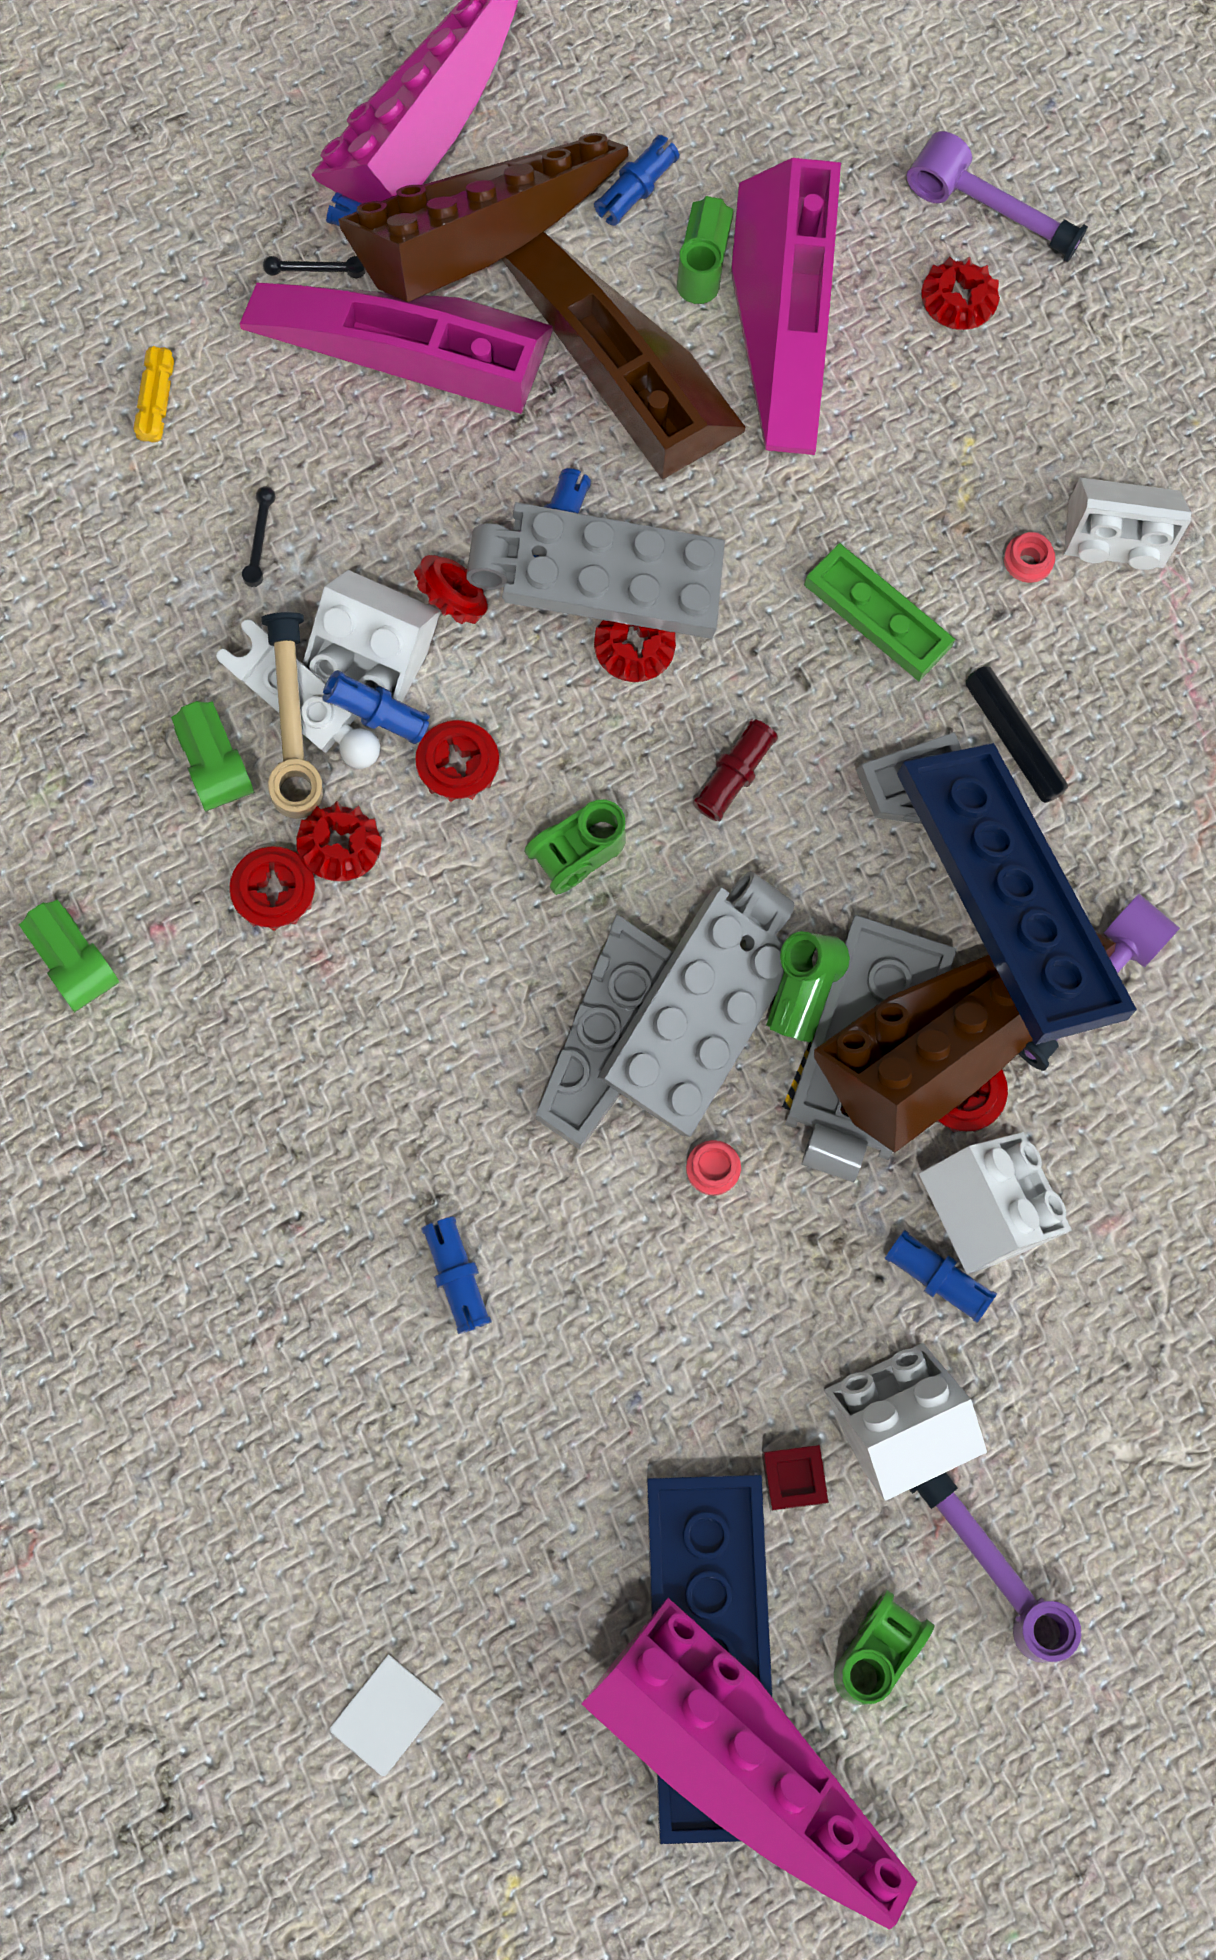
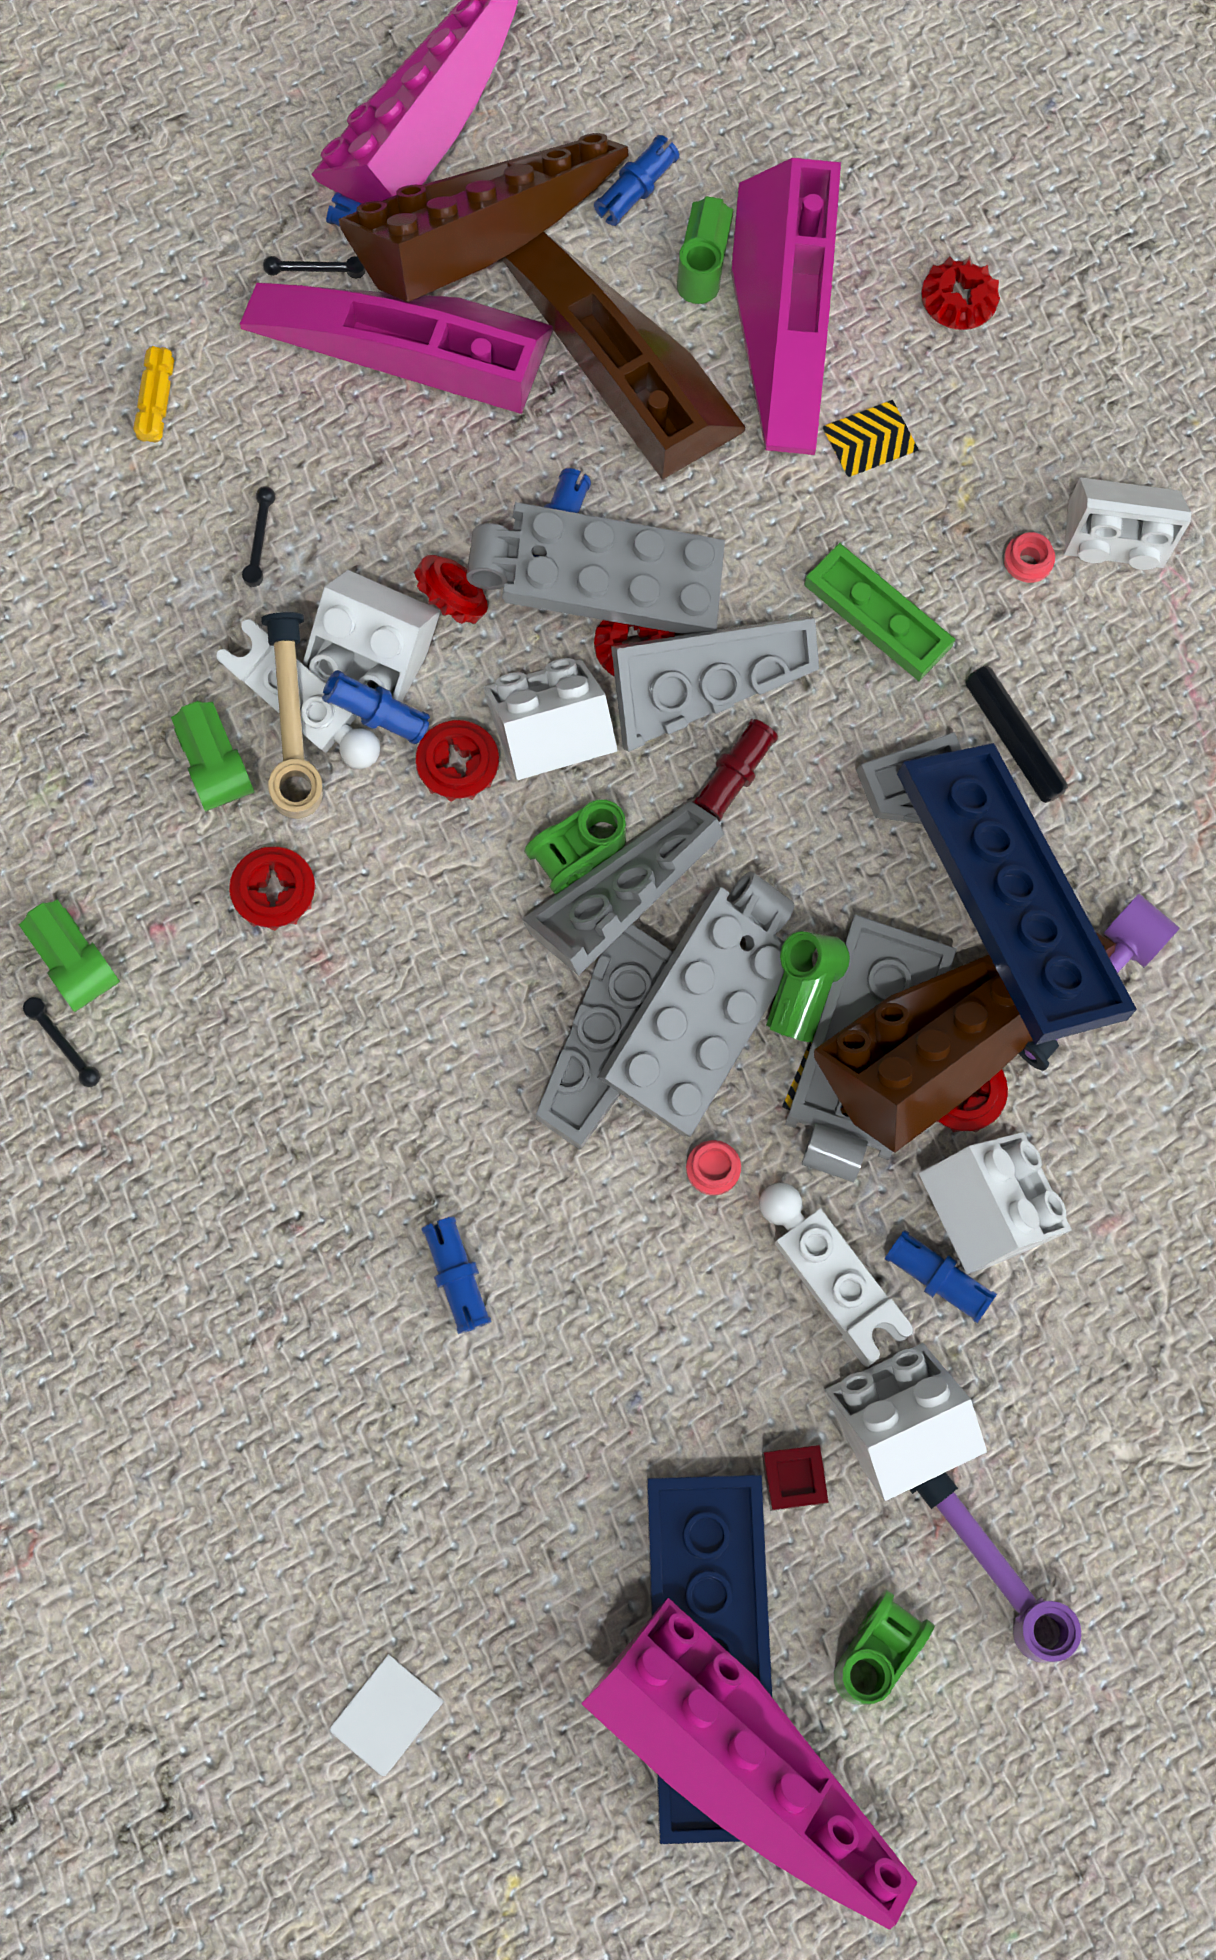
(36, 1010): none -> black hinge
(334, 861): red gear -> none
(550, 717): none -> white slope
(608, 899): none -> light grey wing
(697, 674): none -> light grey wing
(833, 1273): none -> white plate
(870, 438): none -> sticker
(943, 169): medium lavender piece -> none

